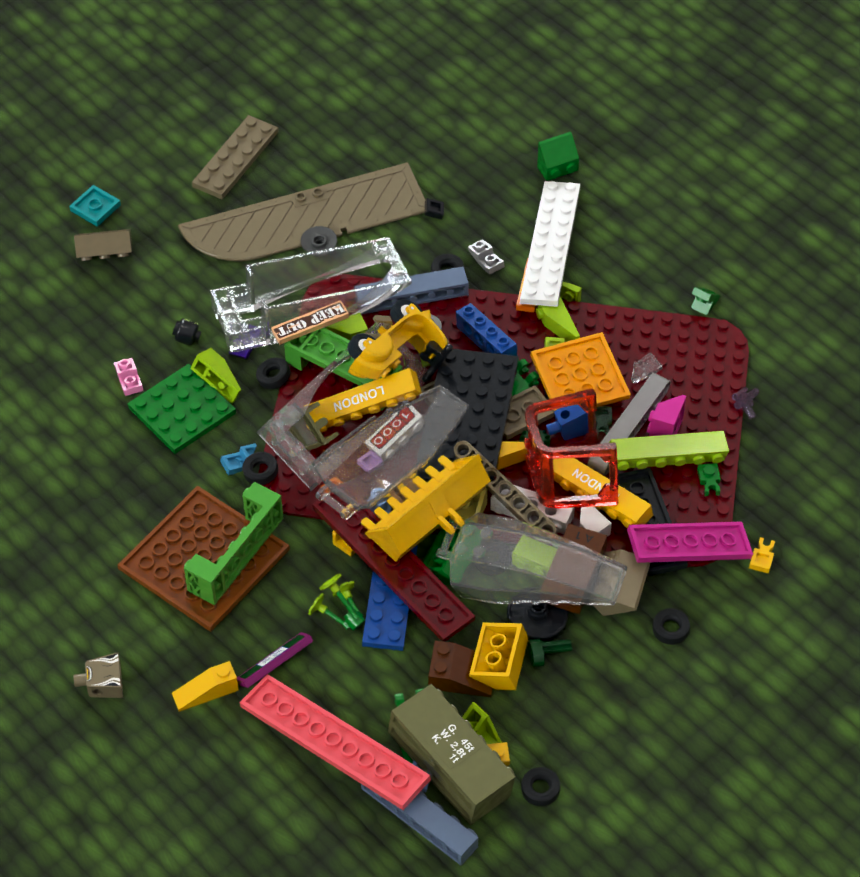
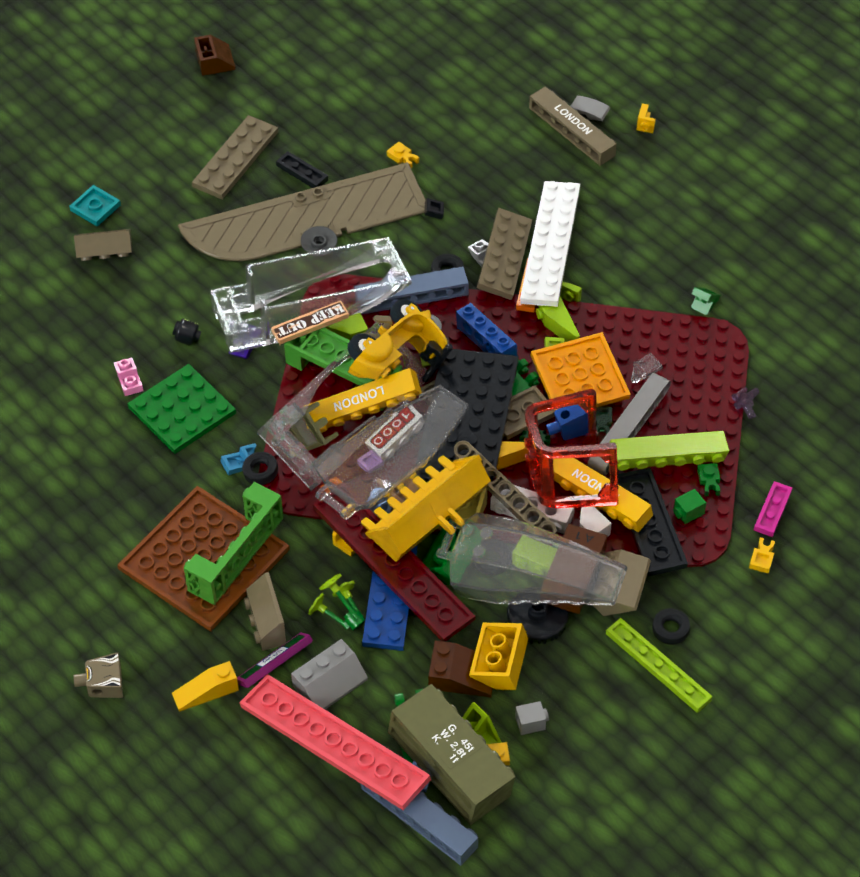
(213, 55): none -> reddish brown slope
(216, 373): lime slope -> none
(265, 613): none -> dark tan slope
(276, 381): black tyre -> none
(301, 170): none -> black plate
(329, 675): none -> light grey slope
(401, 153): none -> yellow plate
(504, 254): none -> dark tan plate
(531, 717): none -> light grey brick
(537, 649): dark green piece -> none
(540, 799): black tyre -> none
(557, 156): green slope -> none
(572, 126): none -> dark tan brick
(592, 108): none -> light grey slope
(644, 121): none -> yellow bracket
(659, 665): none -> lime plate
(667, 417): dark pink slope -> none
(689, 506): none -> green brick
(689, 542): dark pink plate -> none
(773, 509): none -> dark pink plate

